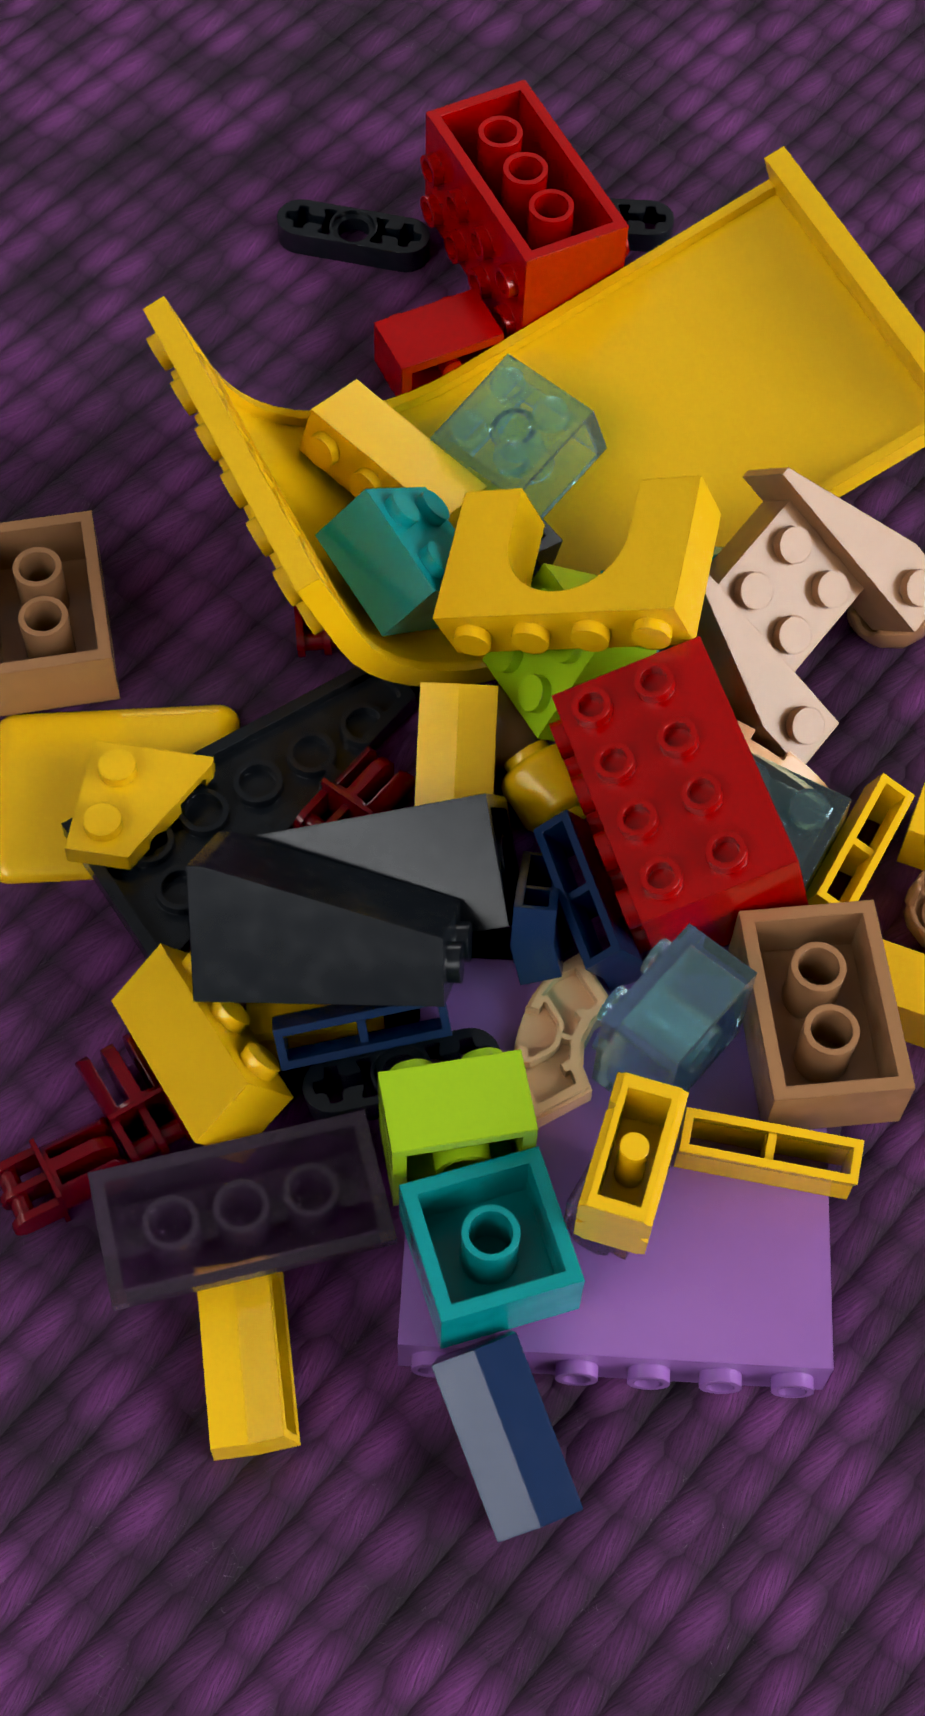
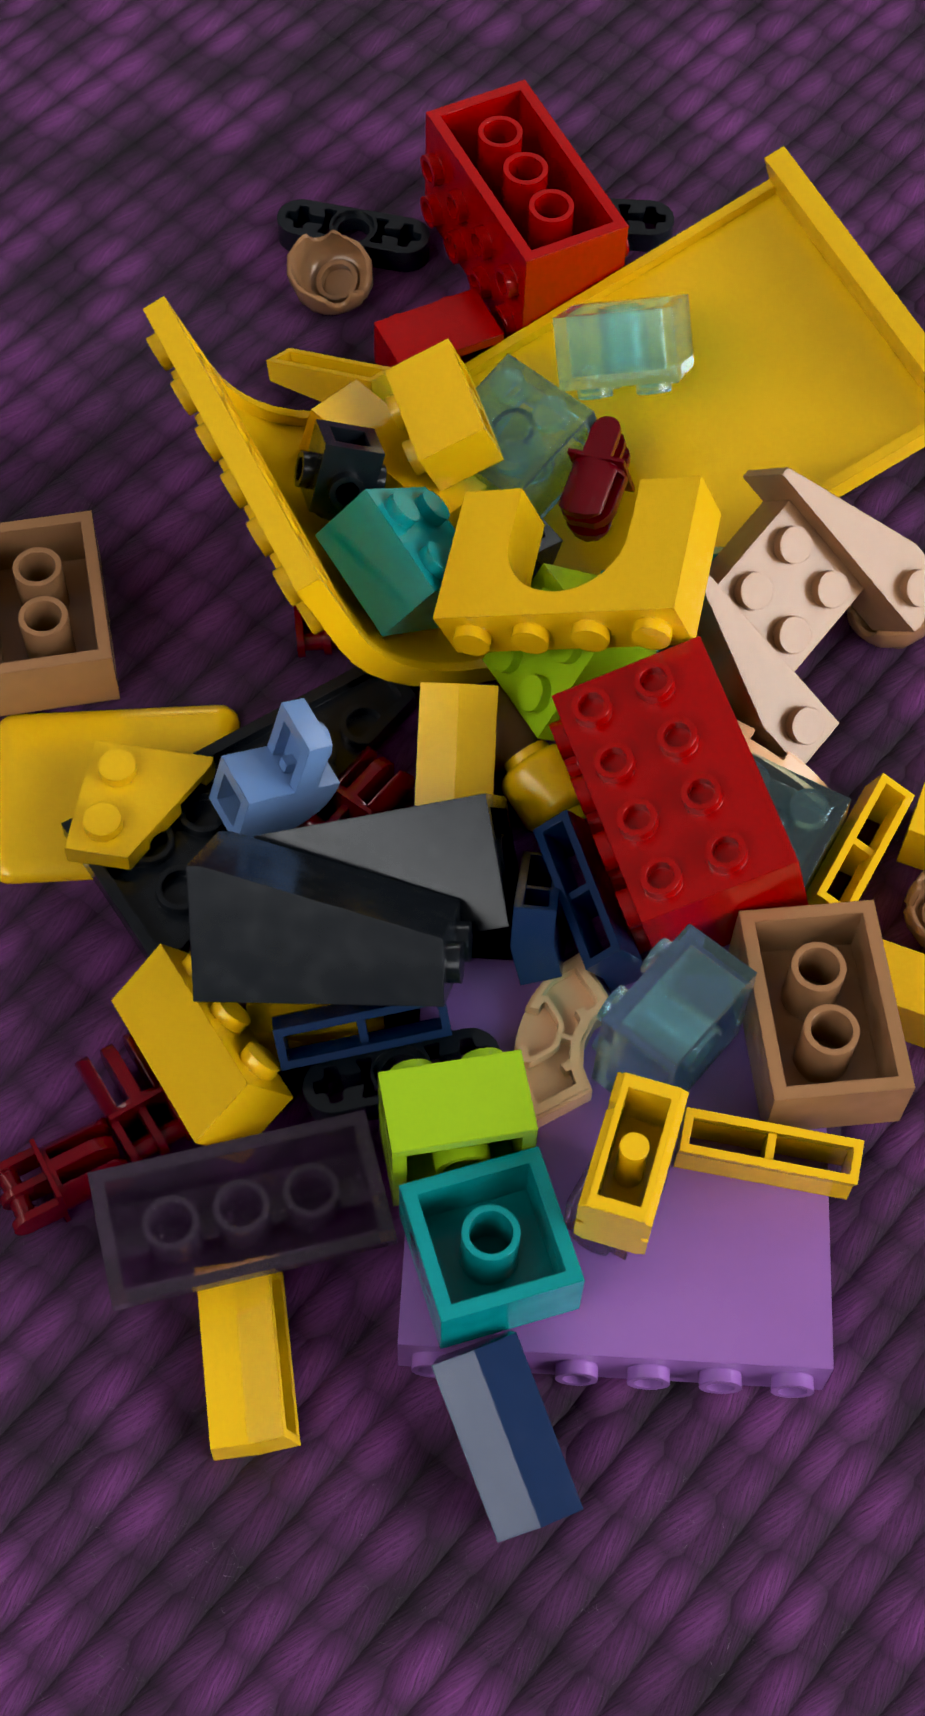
(277, 783): none -> medium blue brick
(324, 375): none -> yellow piece
(330, 273): none -> medium nougat hair
(339, 466): none -> black brick
(442, 416): none -> yellow brick
(596, 481): none -> dark red arm
(623, 345): none -> clear light blue brick

